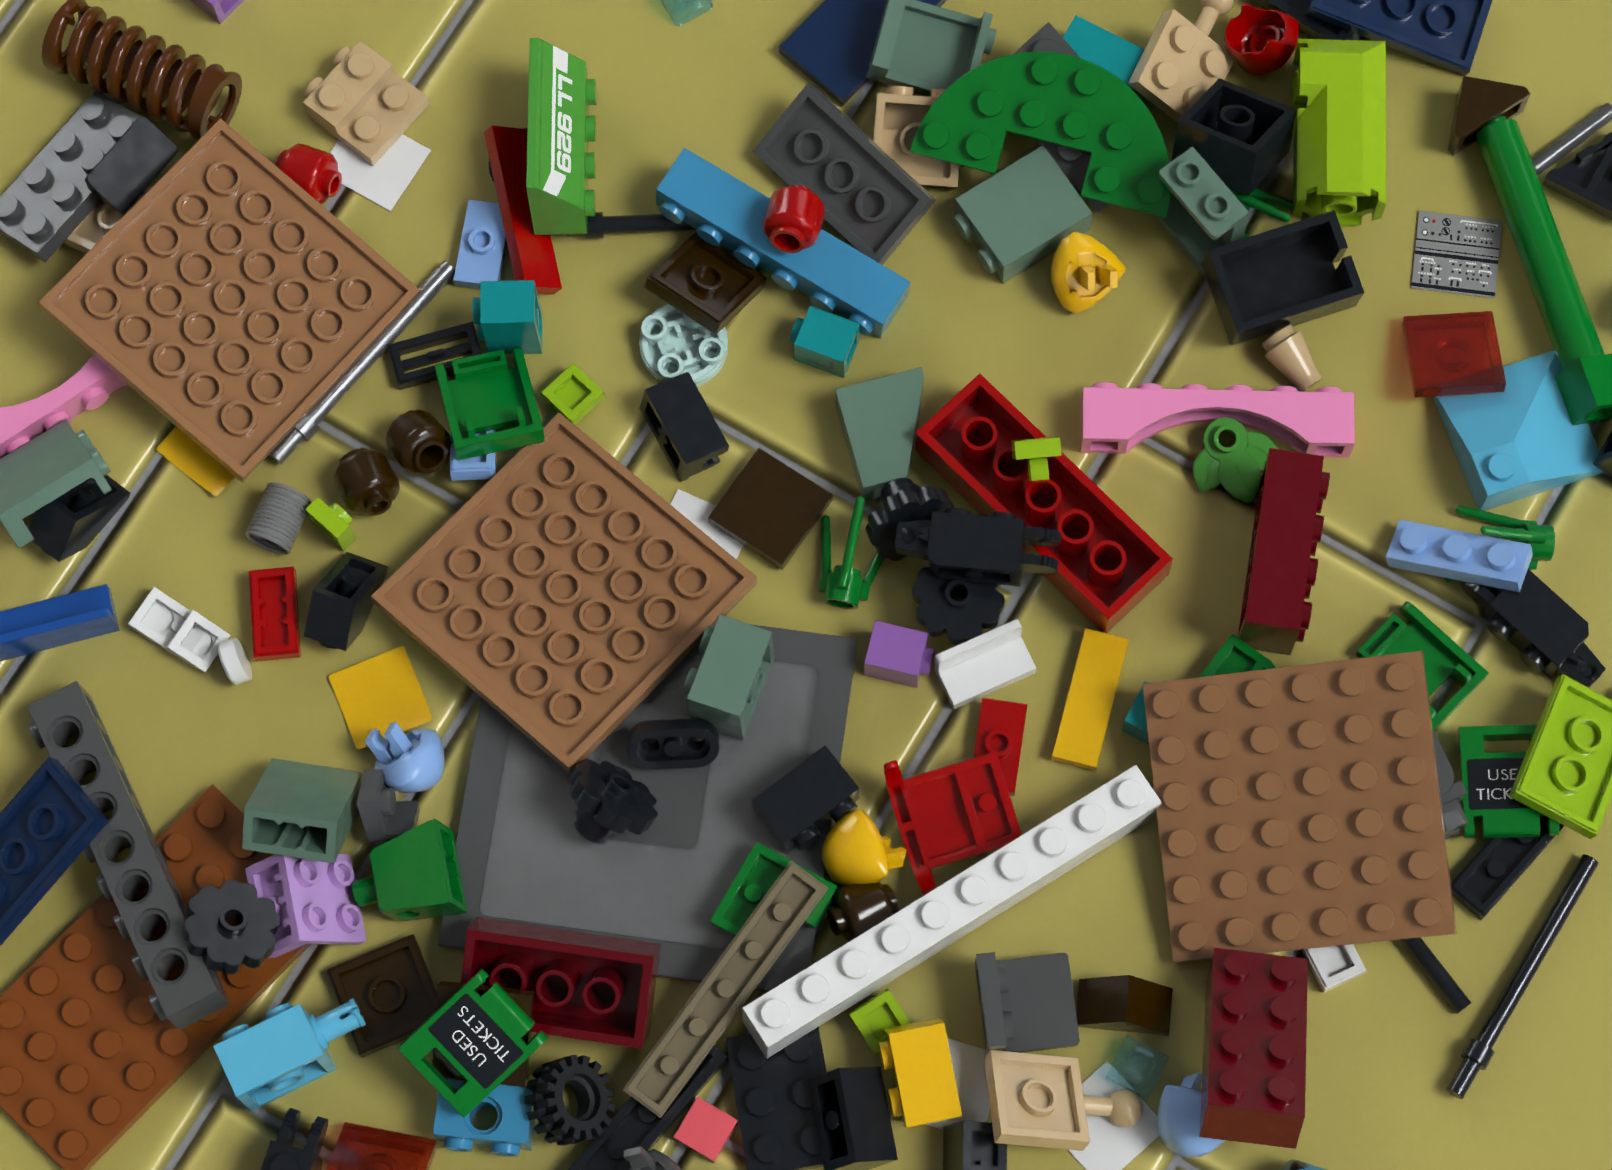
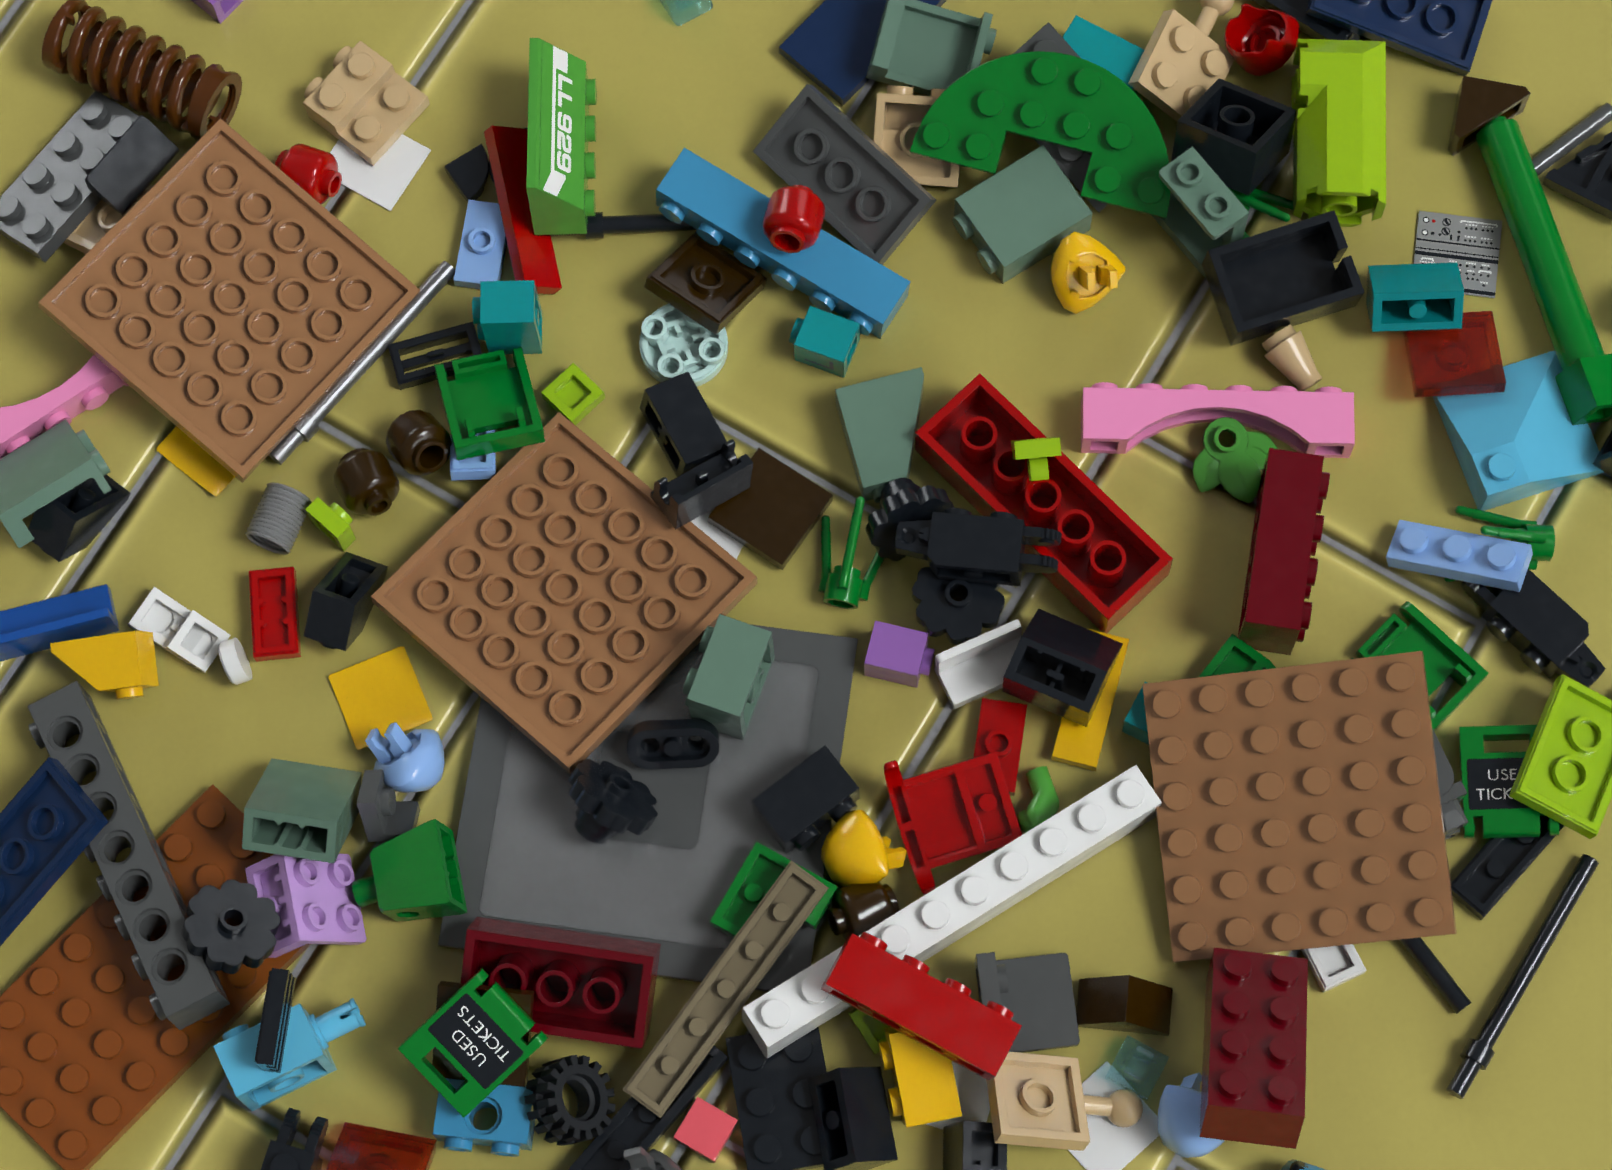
(113, 661): none -> yellow slope
(275, 1020): none -> black tile
(390, 990): dark brown tile -> none
(470, 173): none -> black tile
(703, 486): none -> black hinge
(921, 1005): none -> red brick
(1044, 801): none -> bright green arm
(1061, 667): none -> black slope
(1414, 297): none -> teal brick

